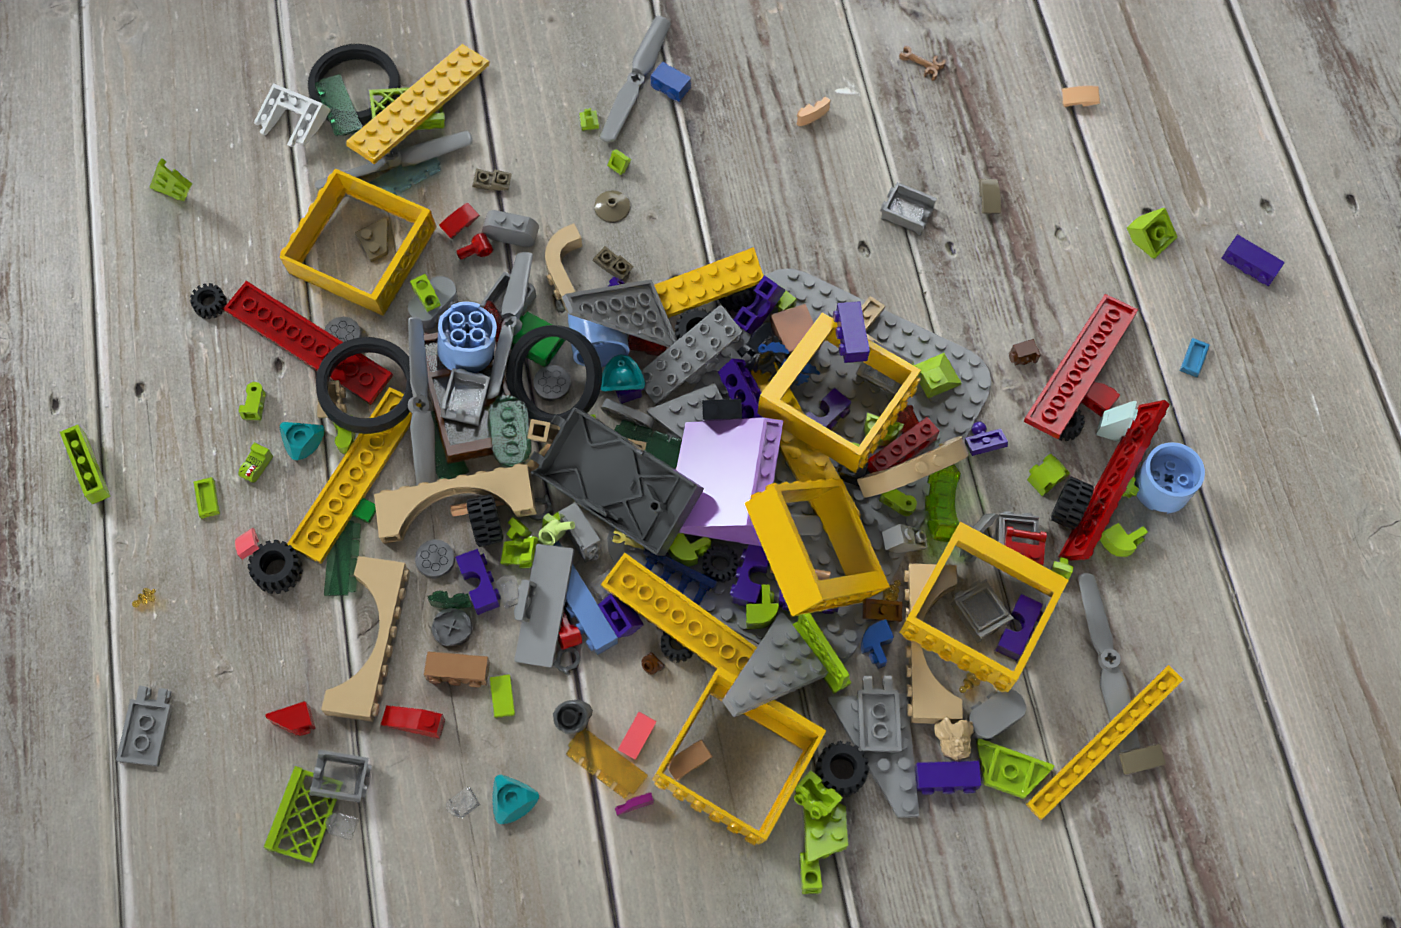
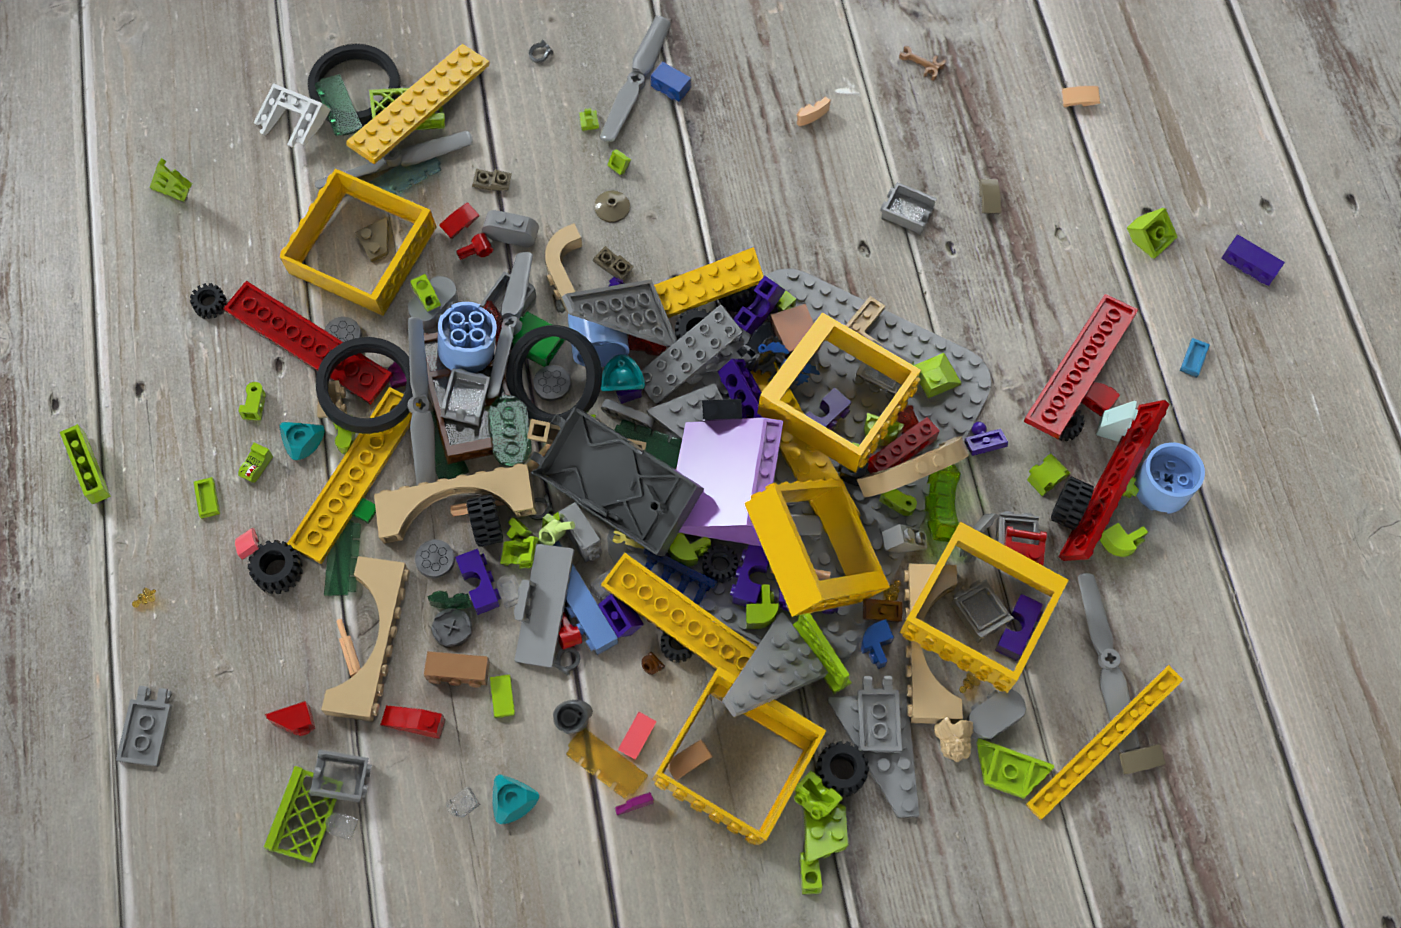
(348, 650): none -> light nougat axle
(398, 379): none -> magenta tile
(540, 45): none -> dark grey piece
(851, 332): brick -> none
(947, 777): dark purple brick -> none
(1024, 352): reddish brown brick -> none
(1062, 568): lime tile -> none

